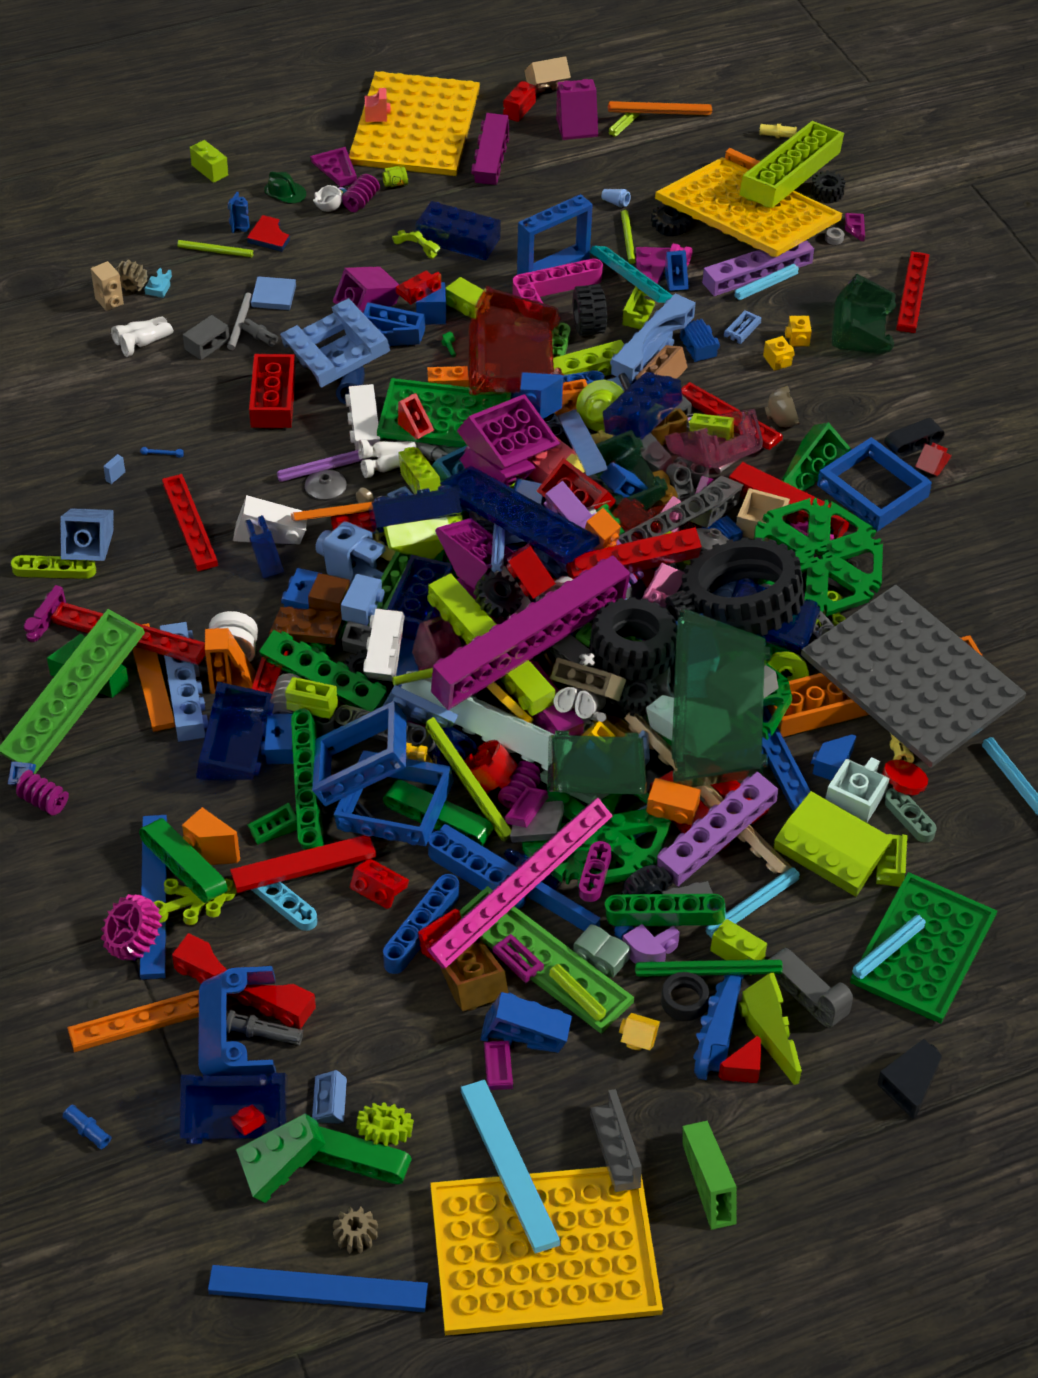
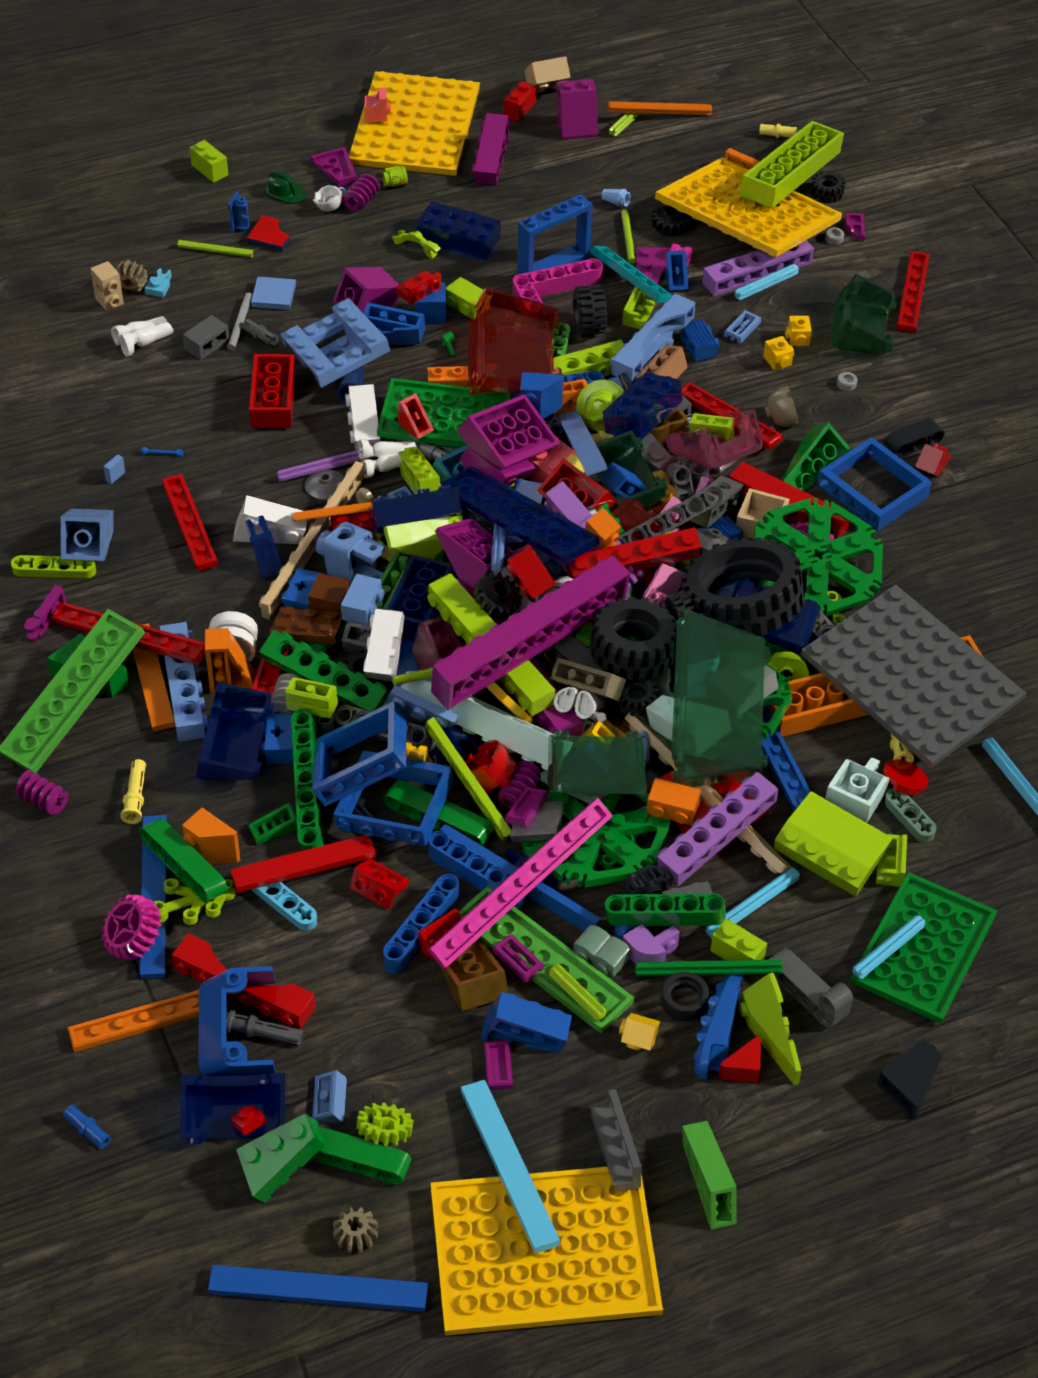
(17, 770): blue tile -> none
(133, 798): none -> light yellow pin
(307, 544): none -> tan plate
(586, 659): white axle -> none
(597, 879): magenta beam -> none
(832, 756): blue slope -> none
(847, 381): none -> light grey tile

